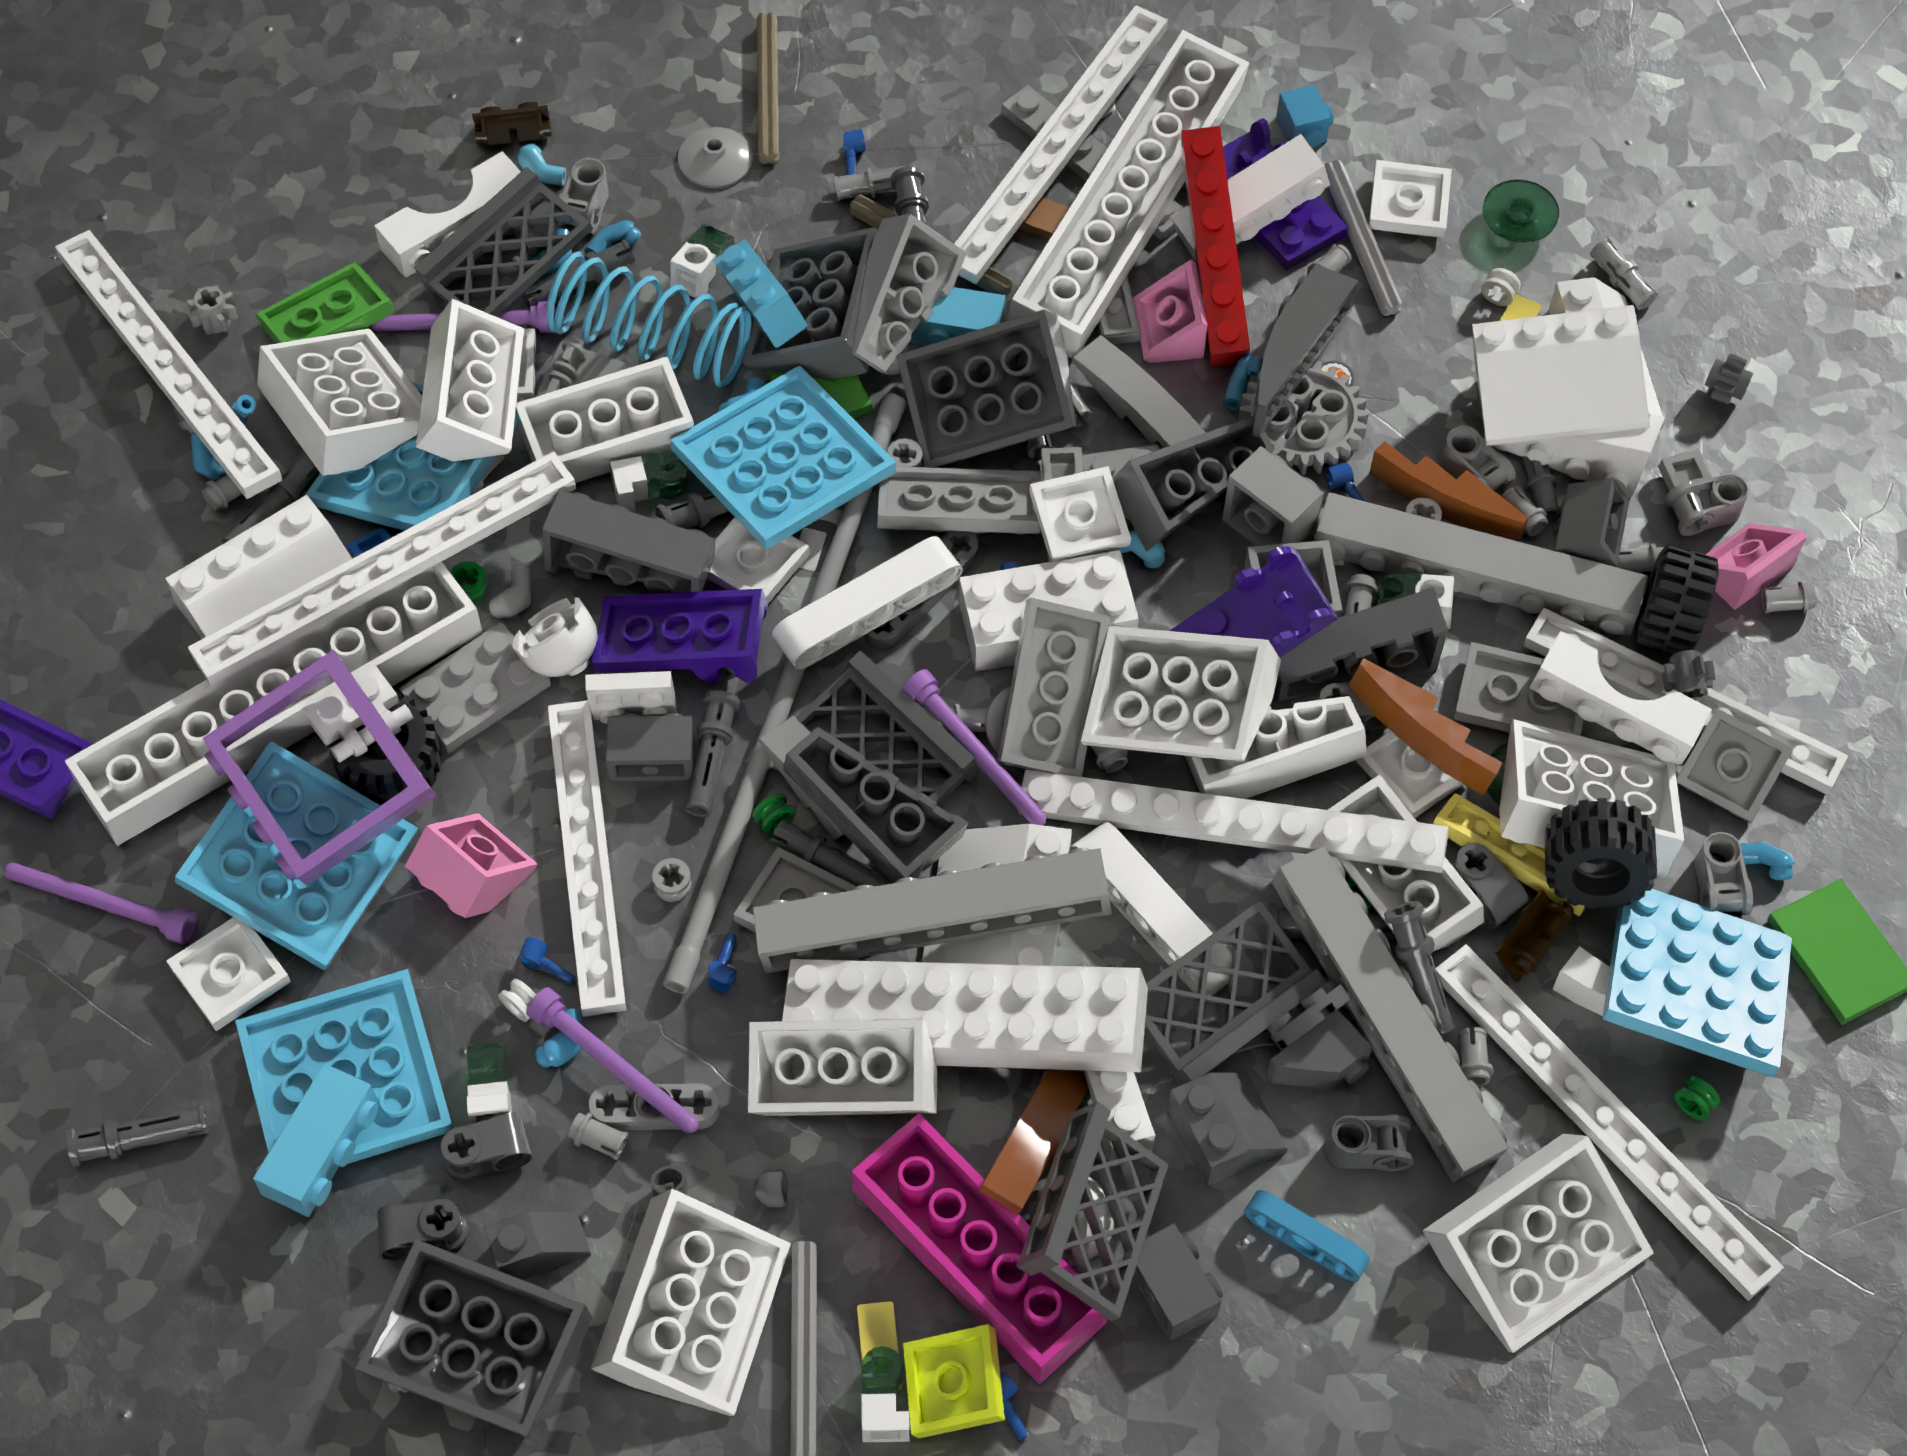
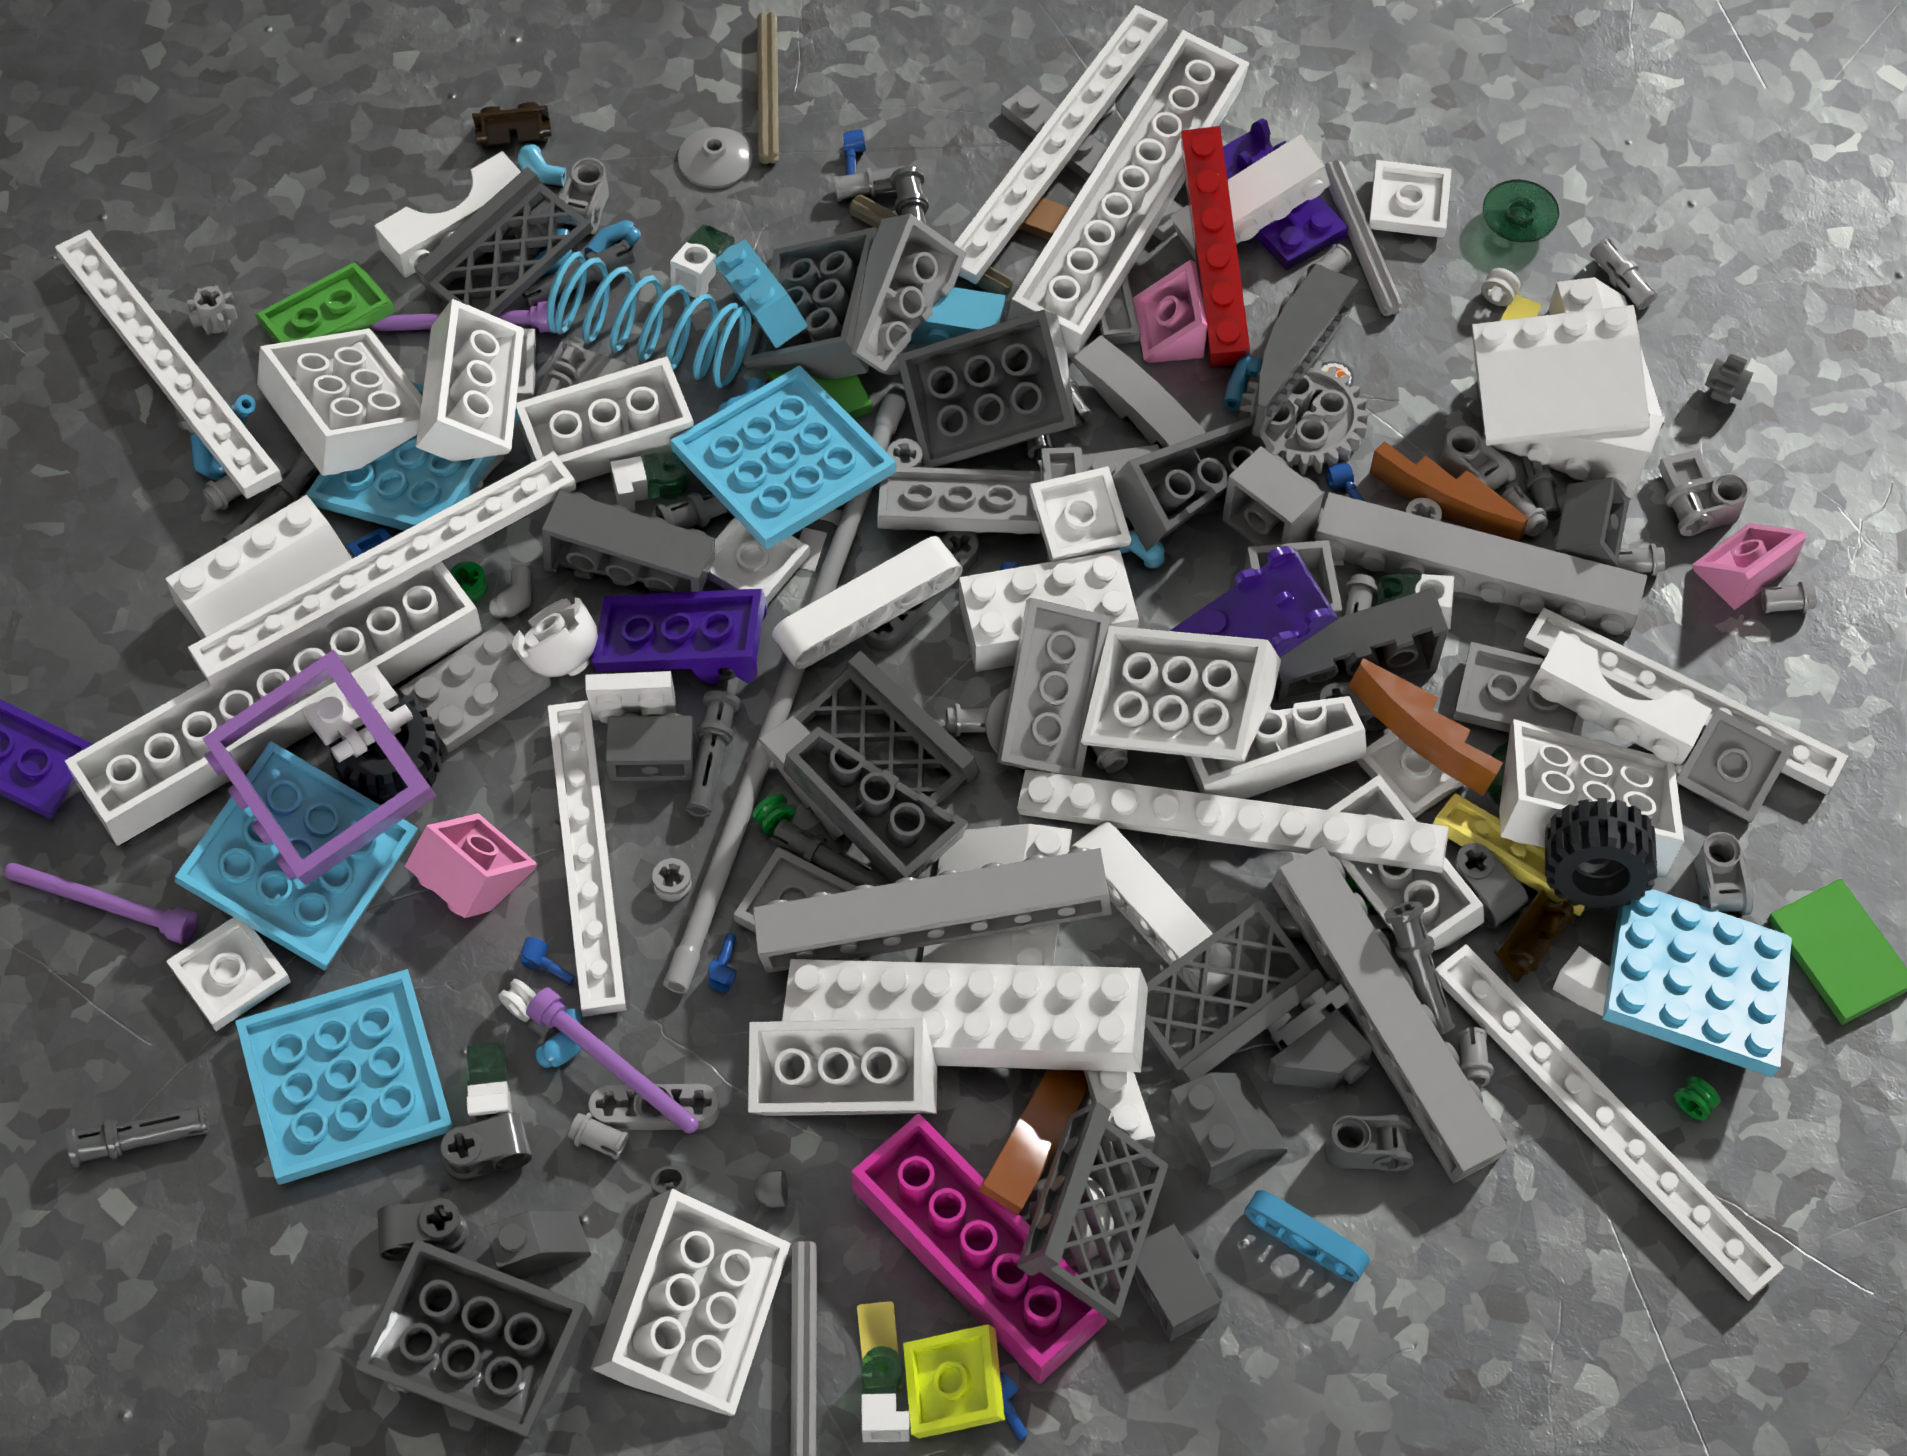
(317, 1140): medium azure brick -> none
(924, 691): medium lavender piece -> none
(1305, 114): dark azure brick -> none
(1539, 1240): white slope -> none
(1677, 600): black tyre -> none
(1689, 674): dark grey gear -> none
(1767, 854): dark azure arm -> none

